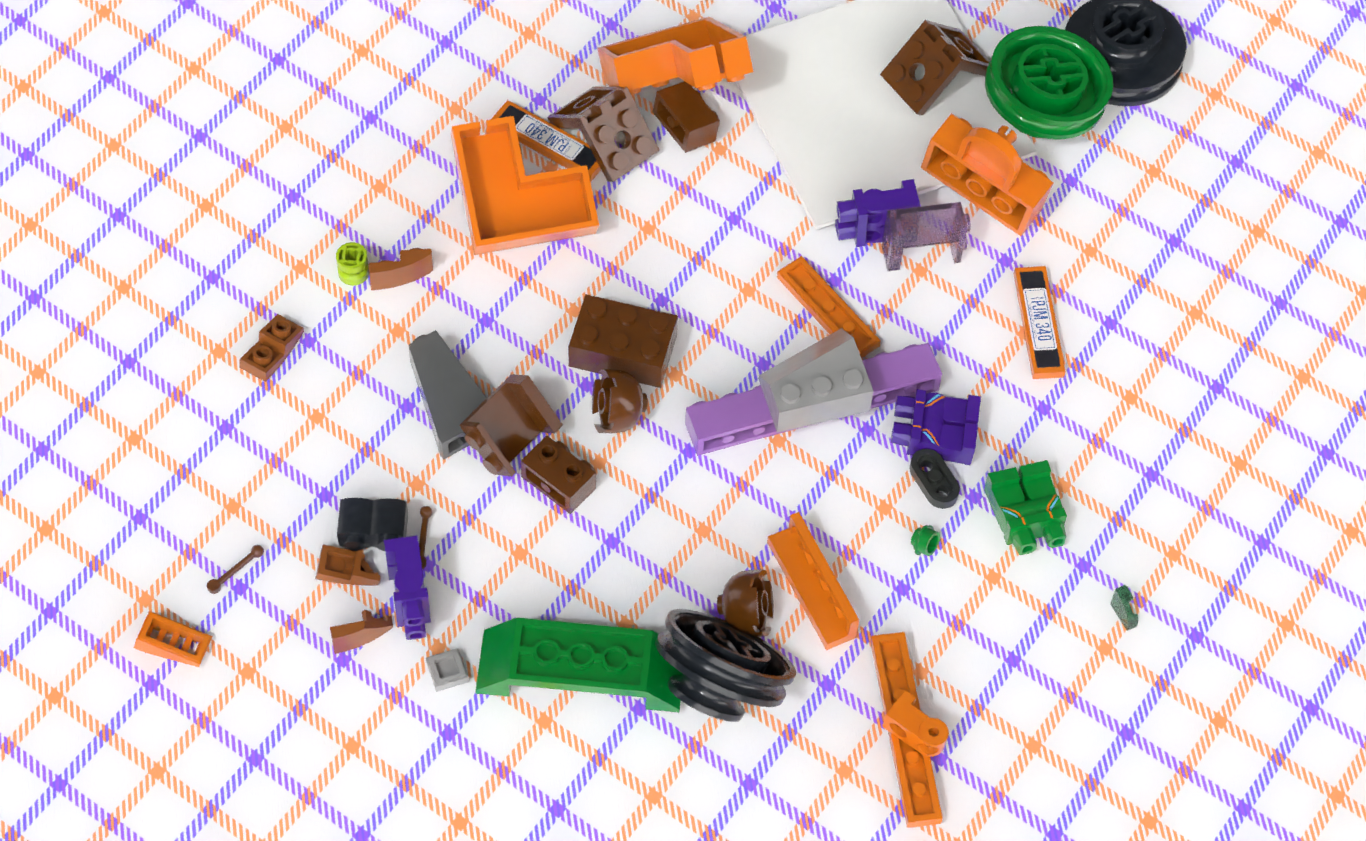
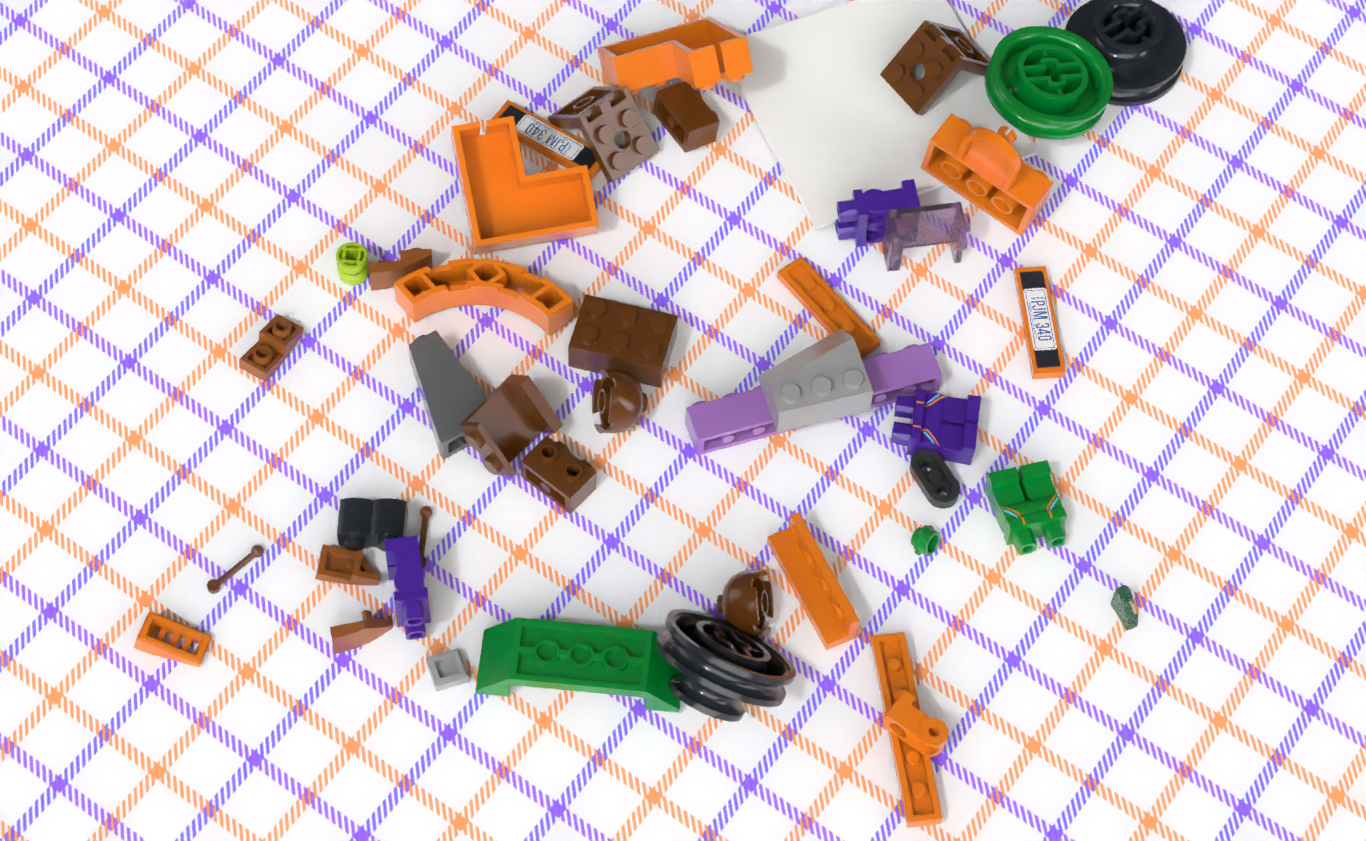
(487, 284): none -> orange brick

